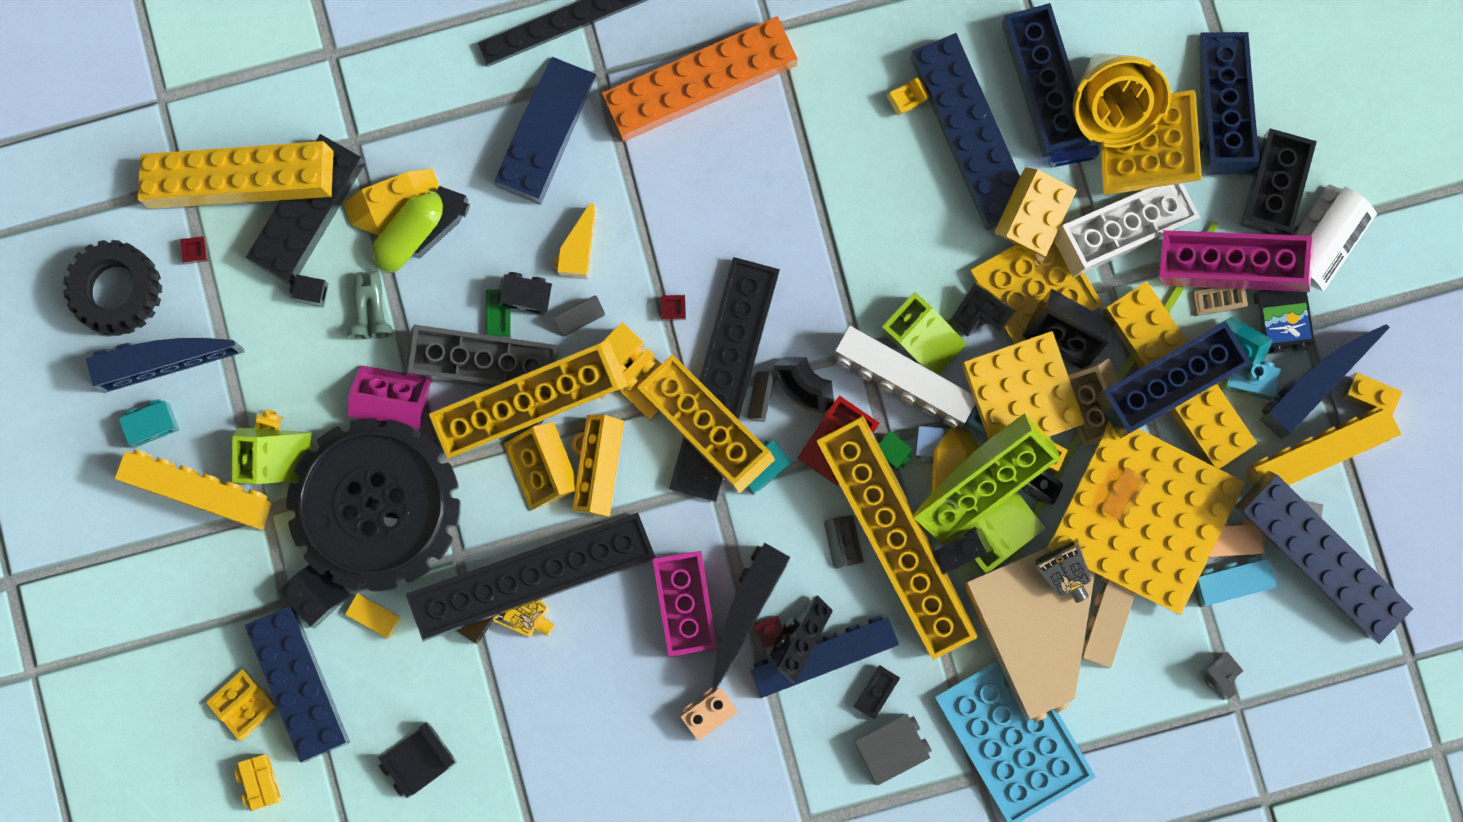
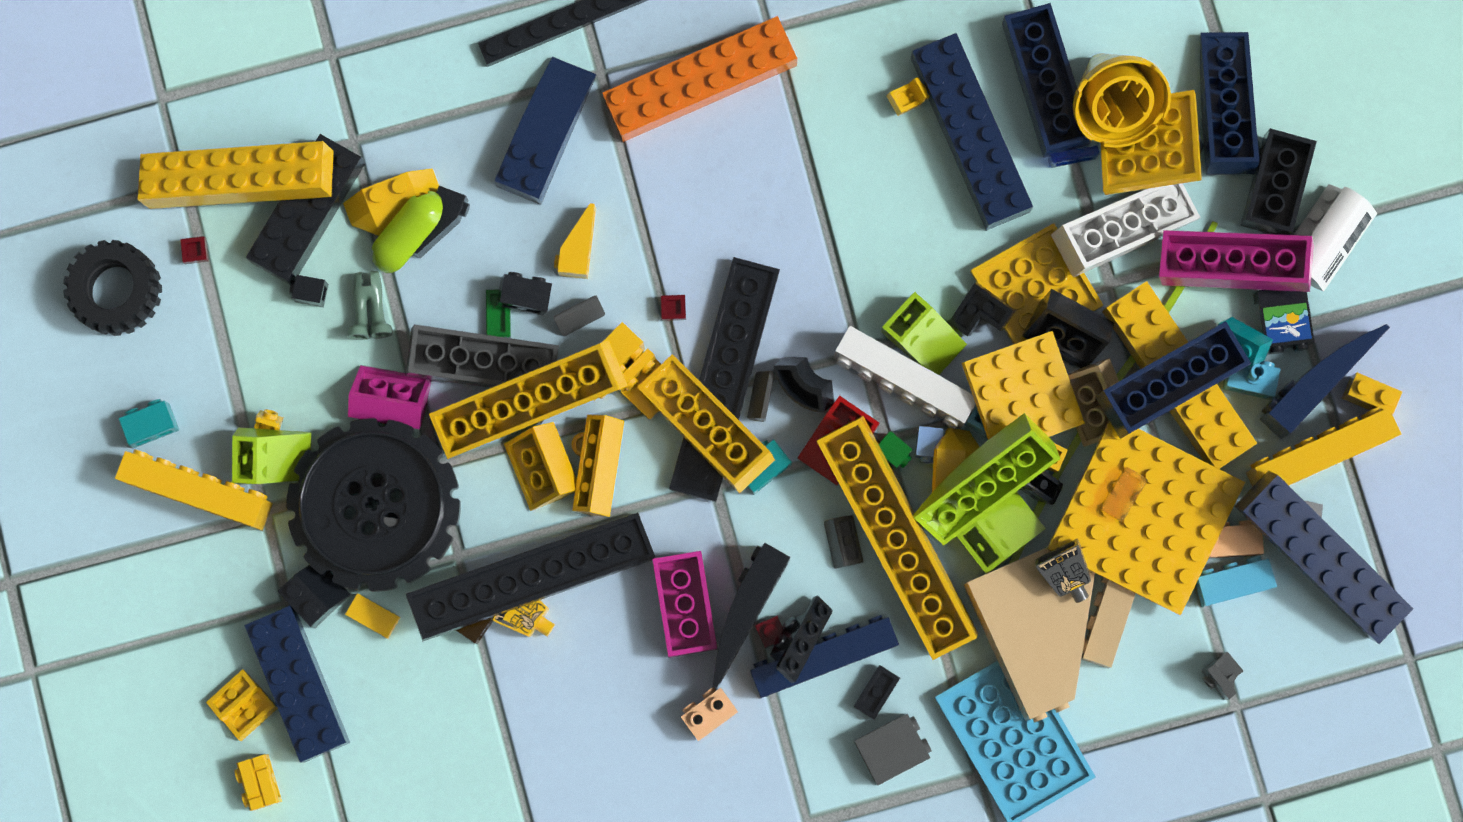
(154, 359): dark blue slope -> none
(417, 761): black panel -> none
(962, 551): black brick -> none
(1035, 211): yellow brick -> none
(1200, 310): tan slope -> none

